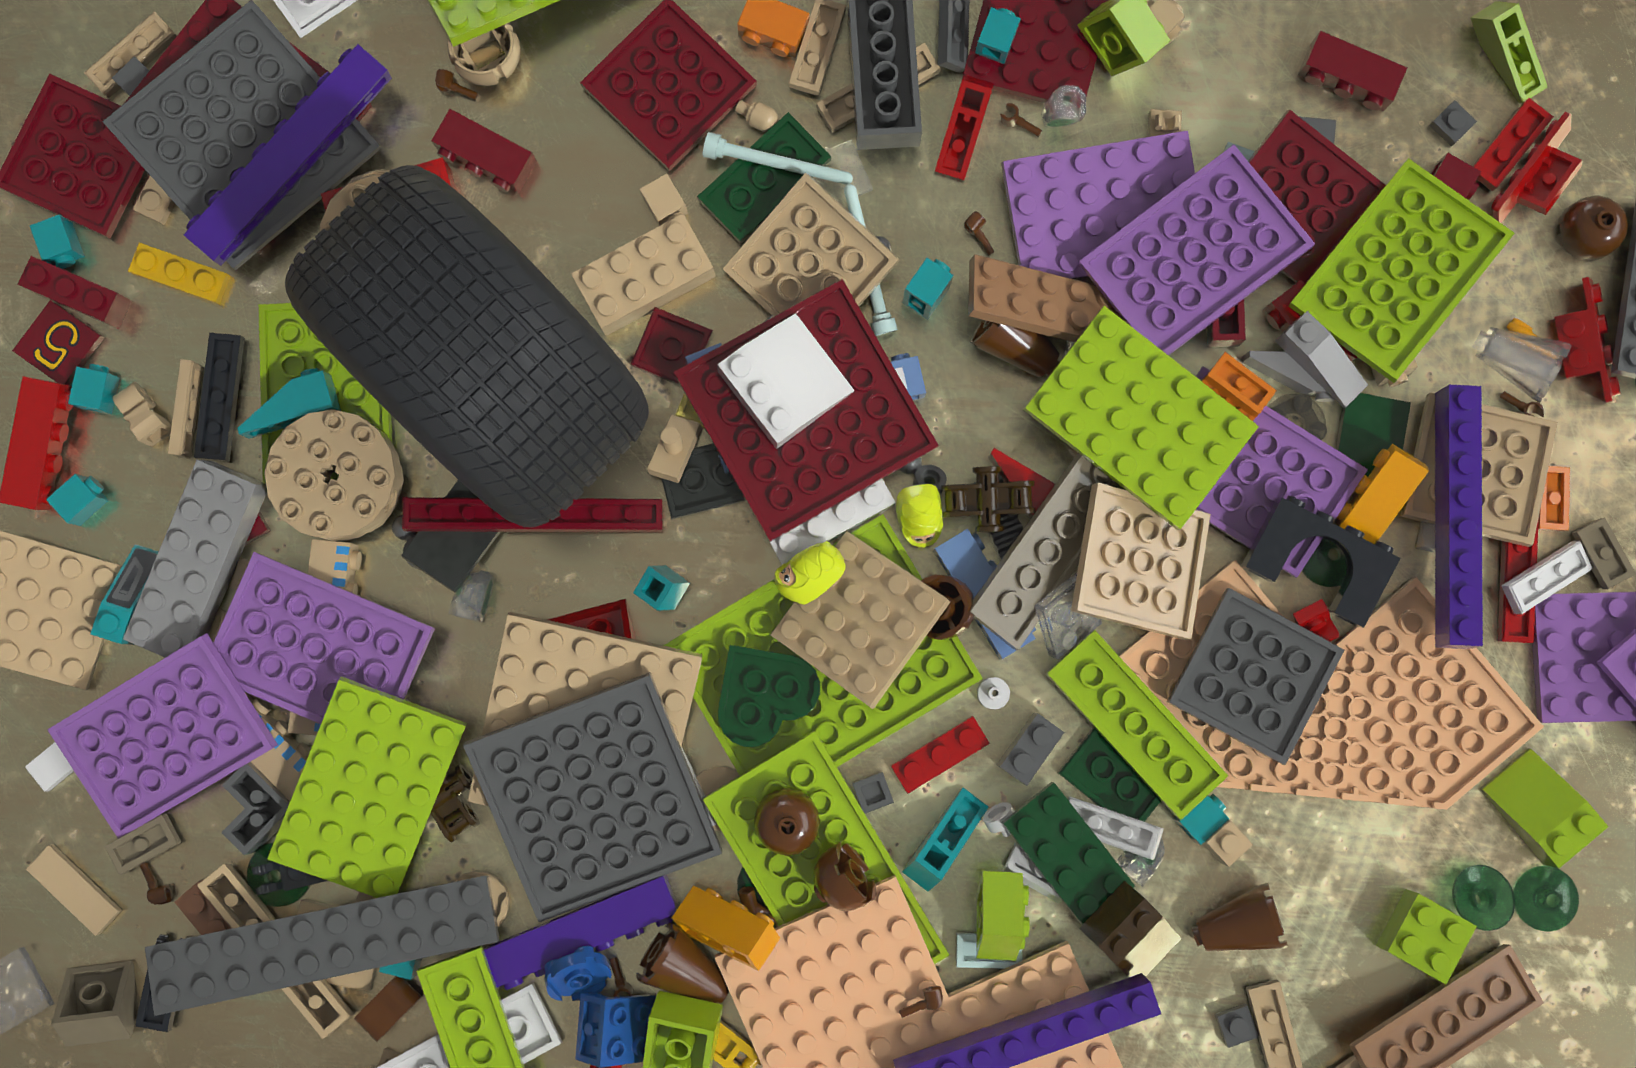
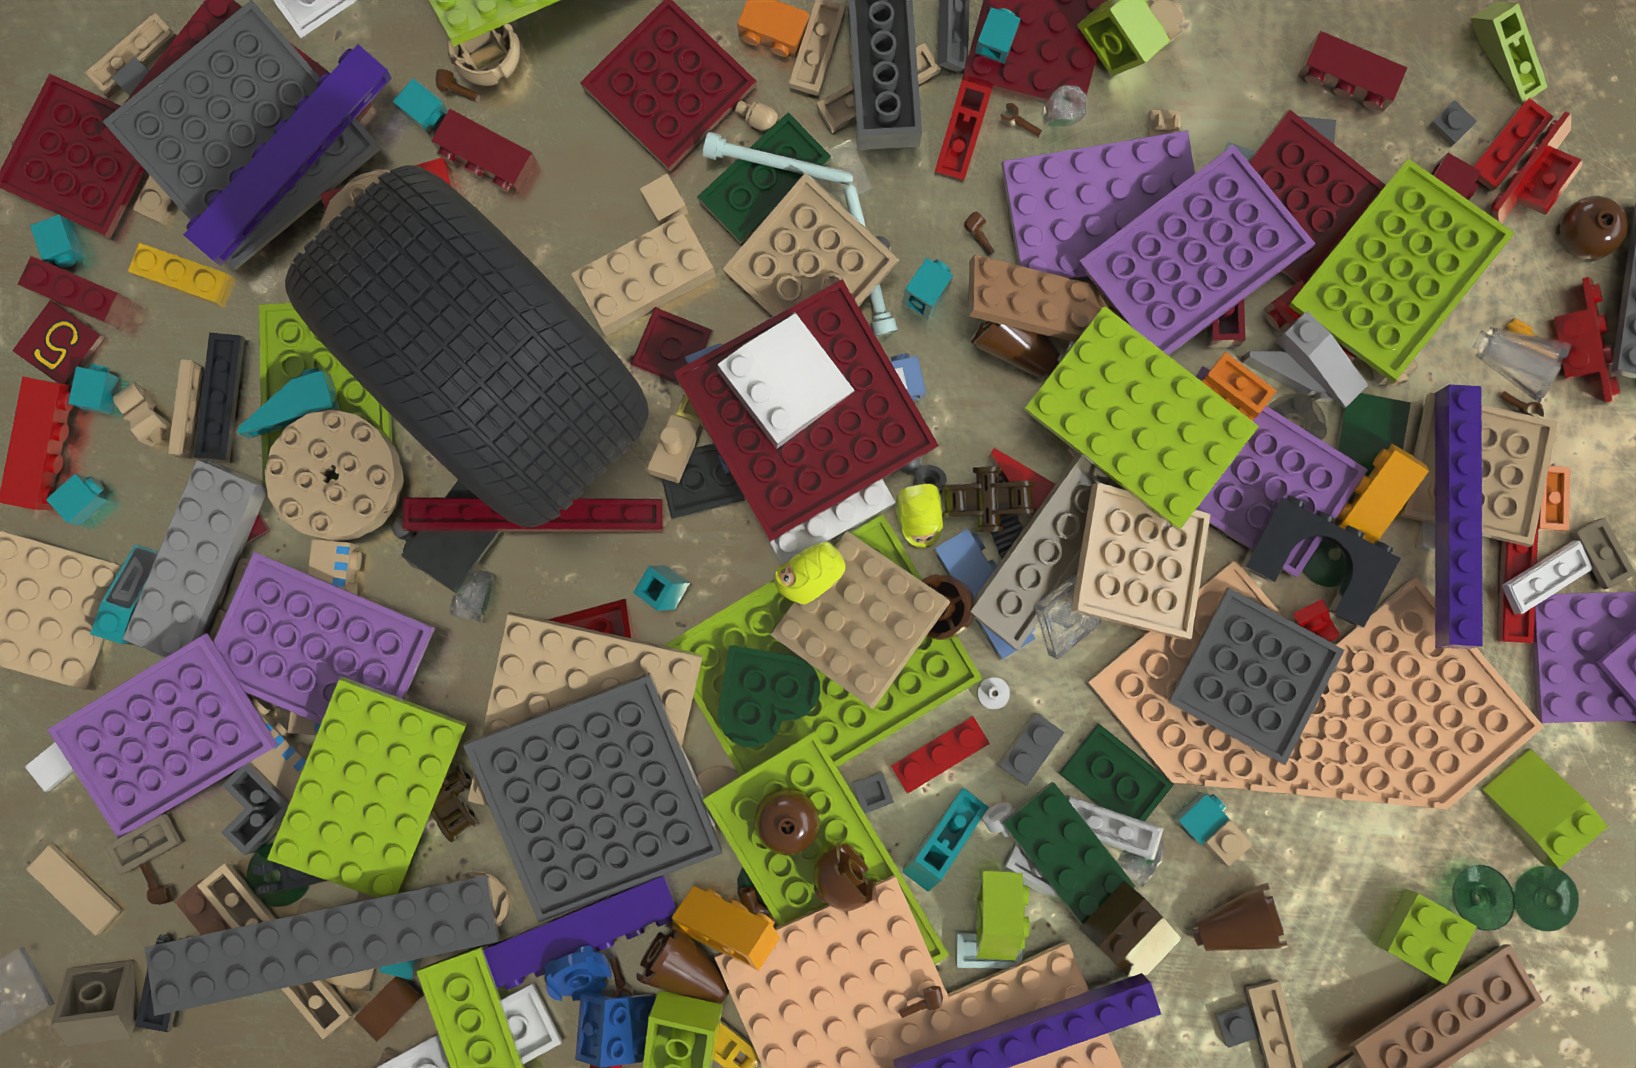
(421, 106): none -> teal brick
(1137, 725): lime plate -> none

